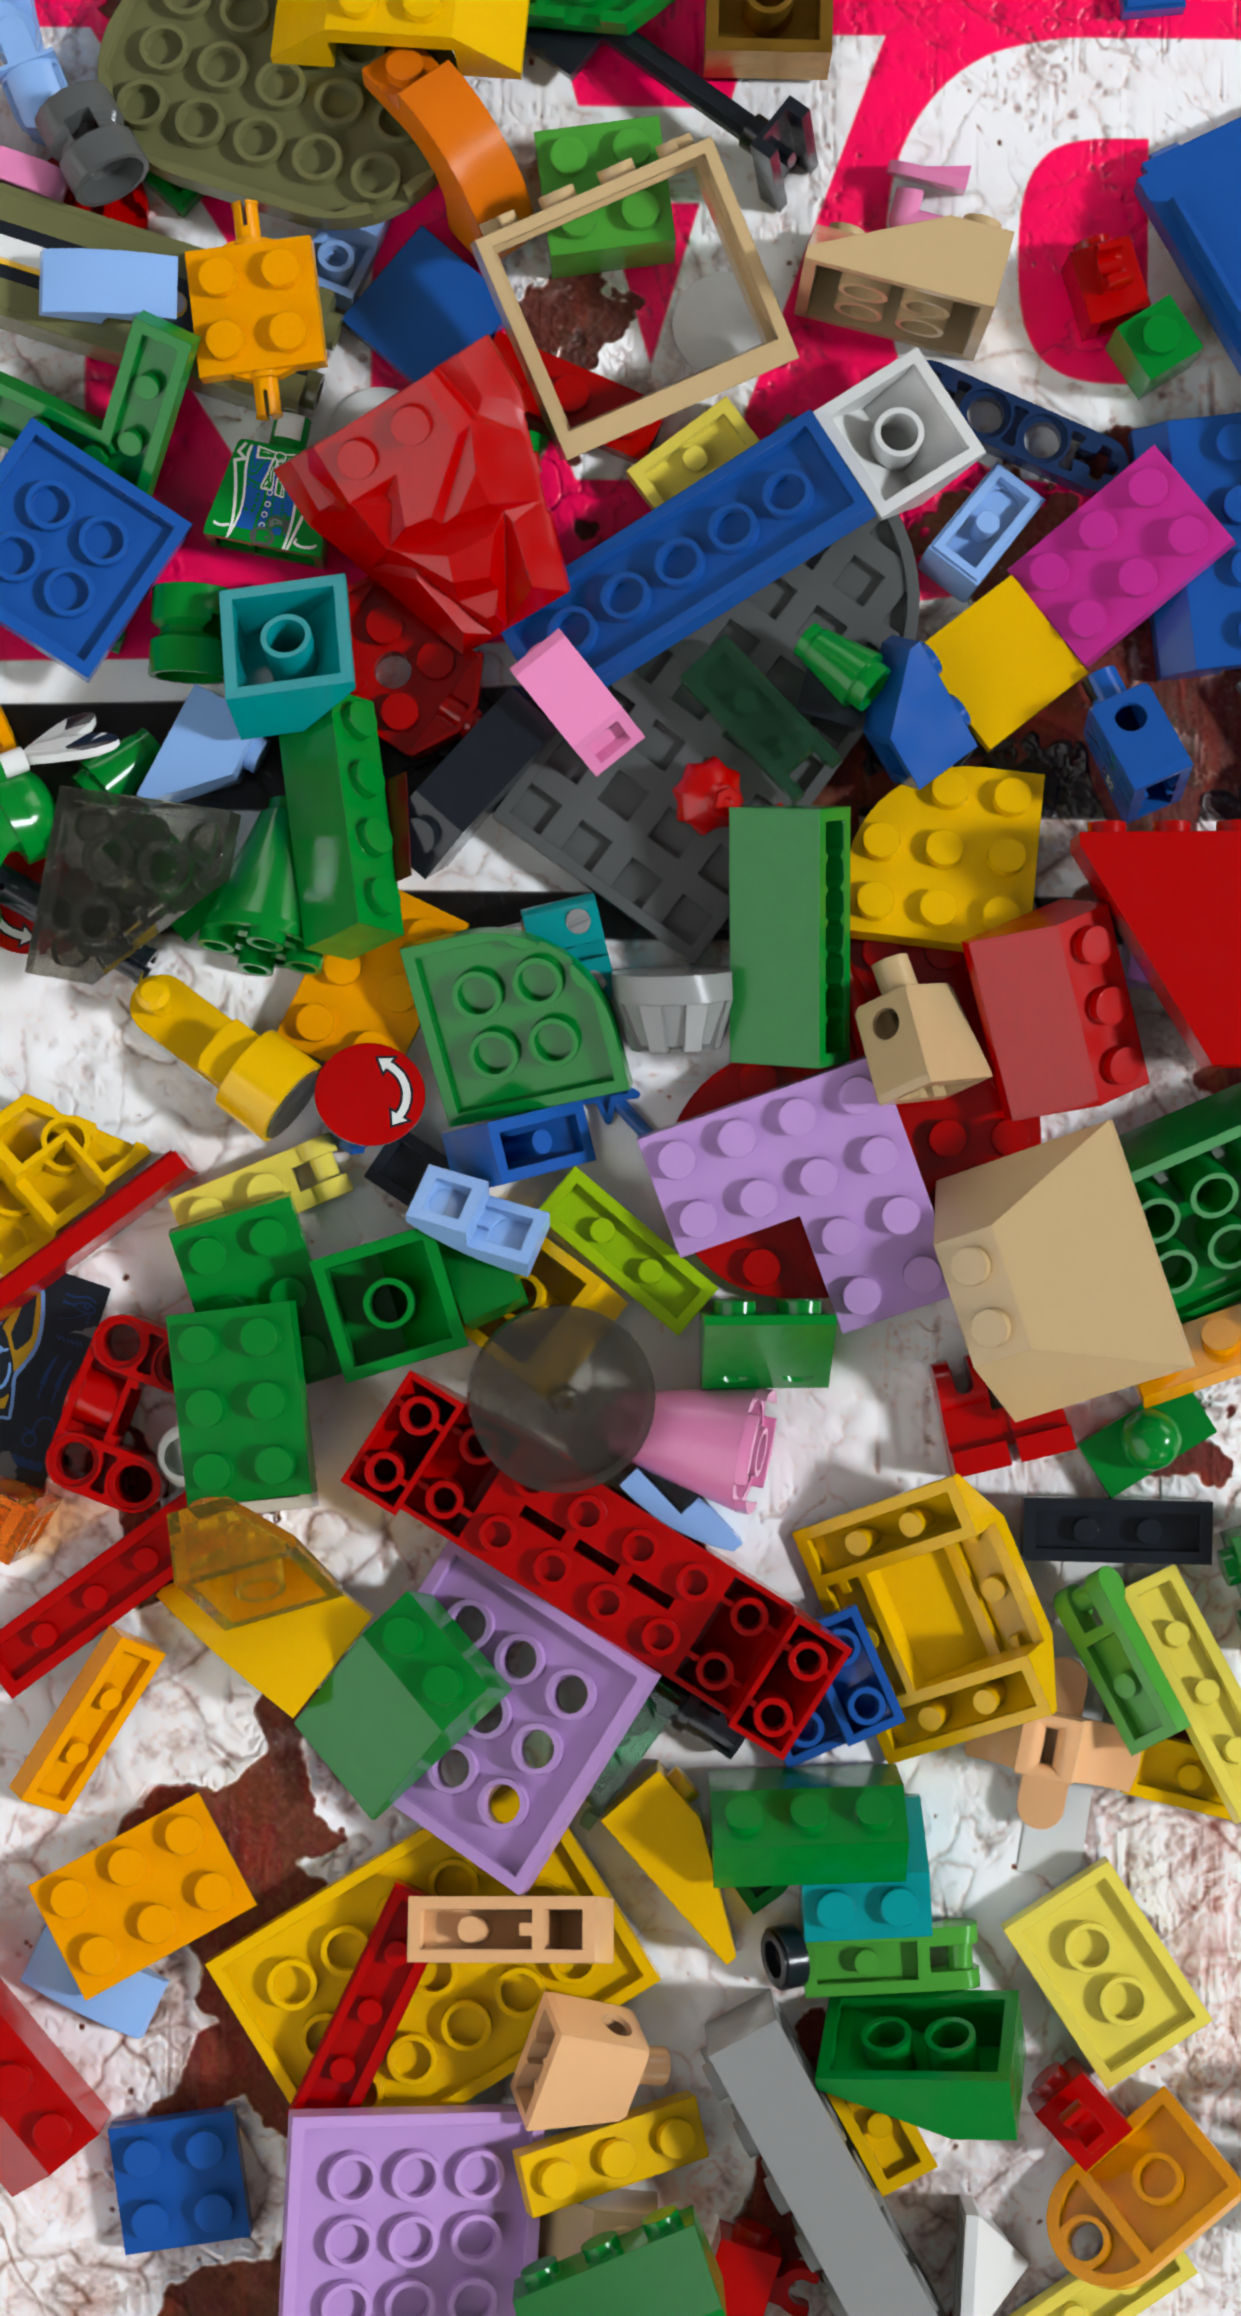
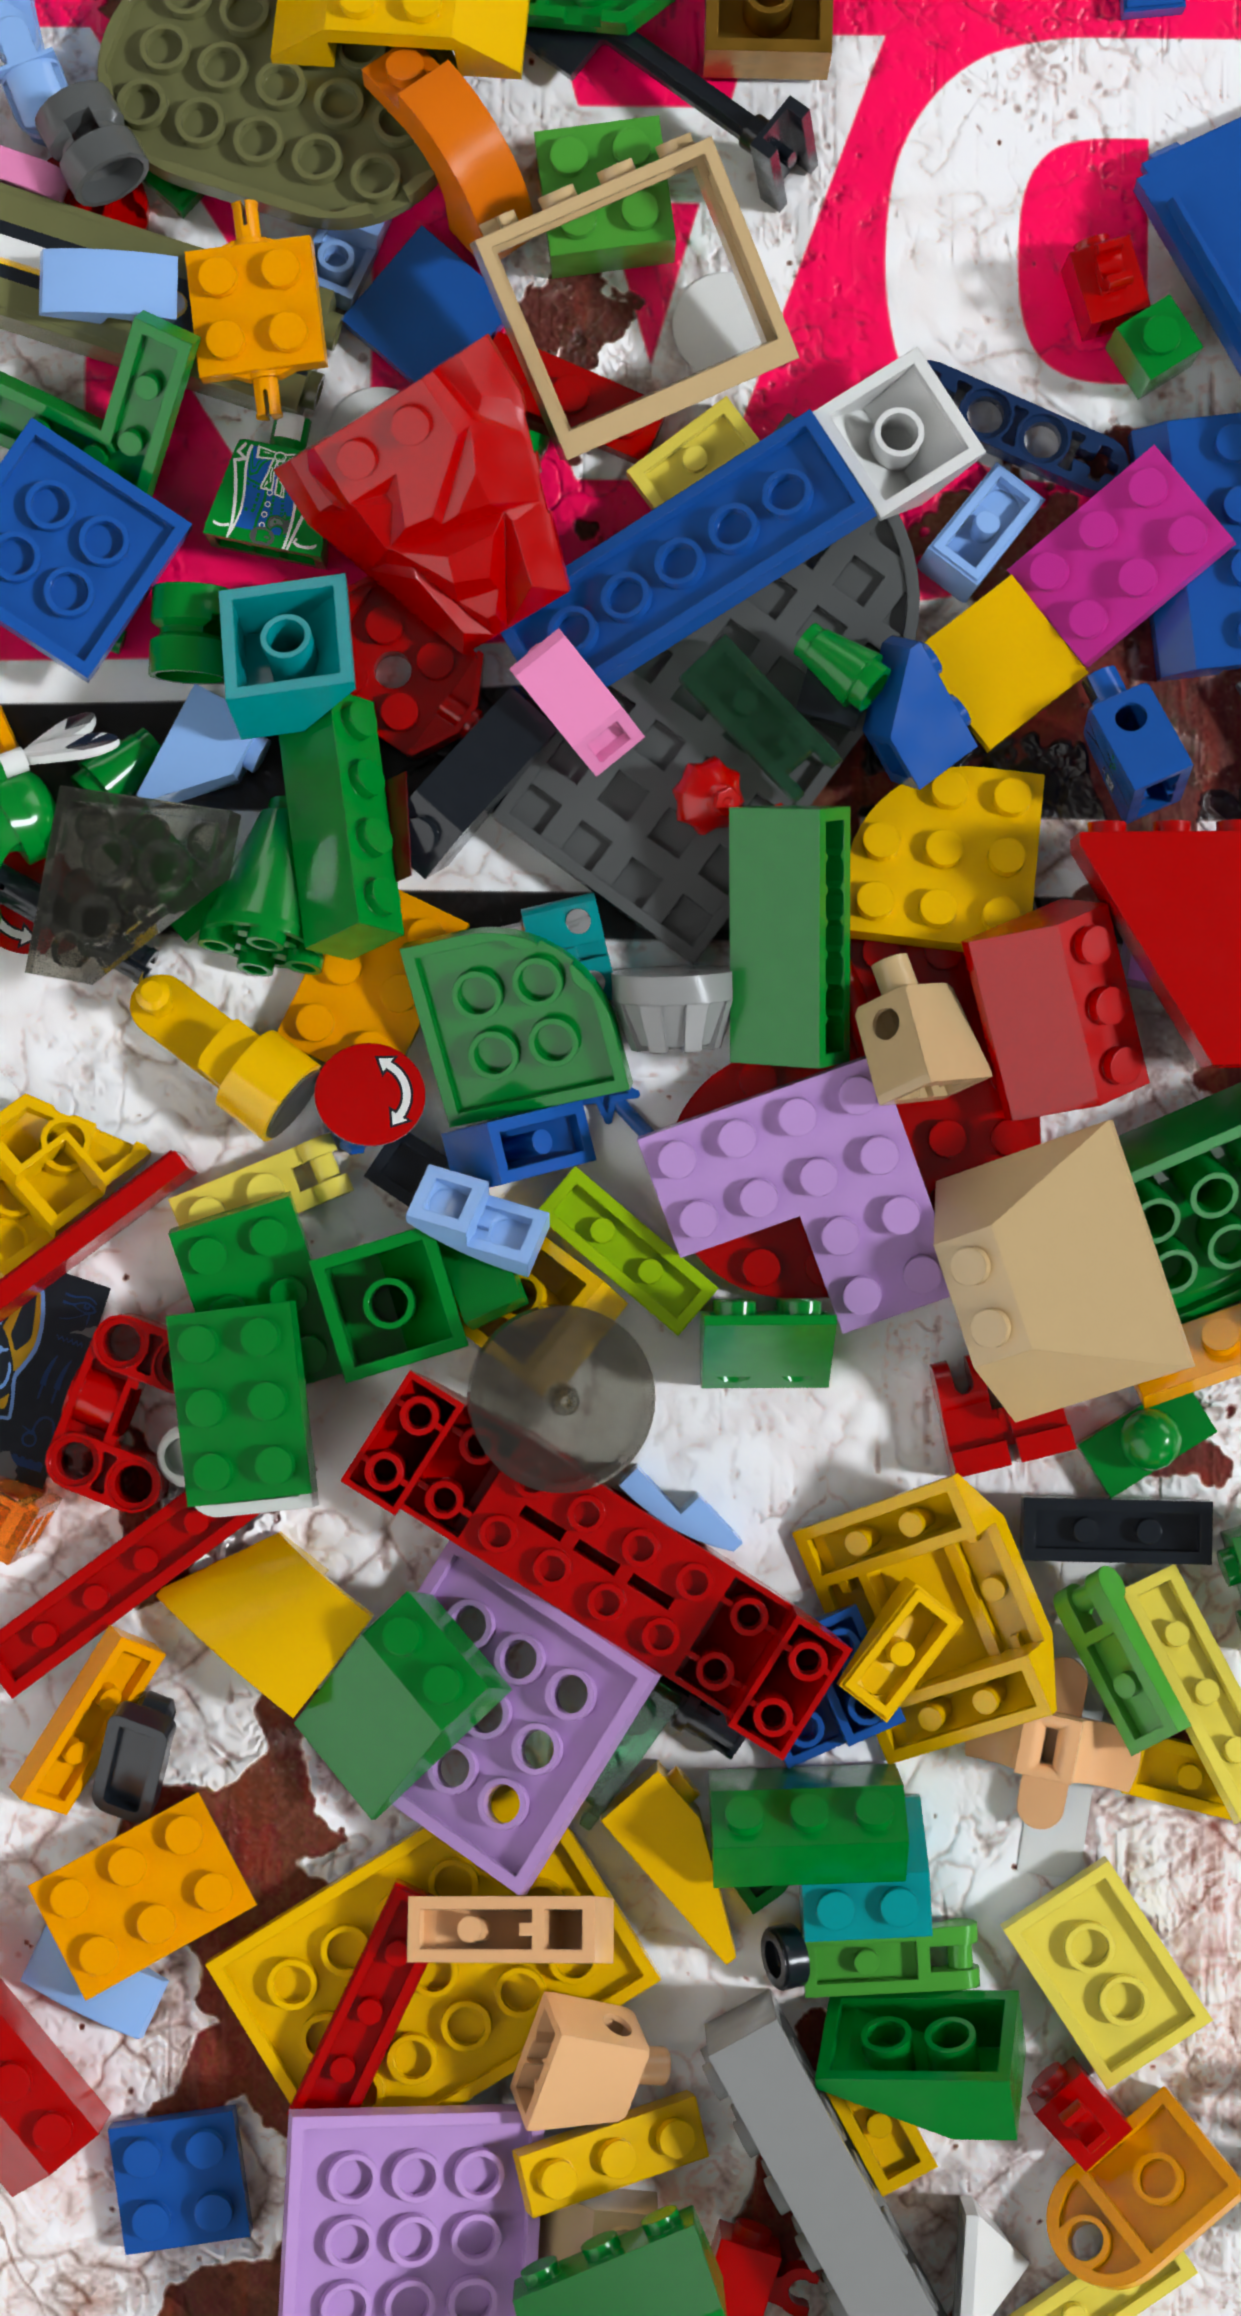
(135, 1757): none -> black piece
(243, 1564): clear yellow slope -> none
(712, 1442): bright pink cone -> none
(898, 1649): none -> yellow slope
(908, 200): bright pink piece -> none
(908, 282): tan slope -> none

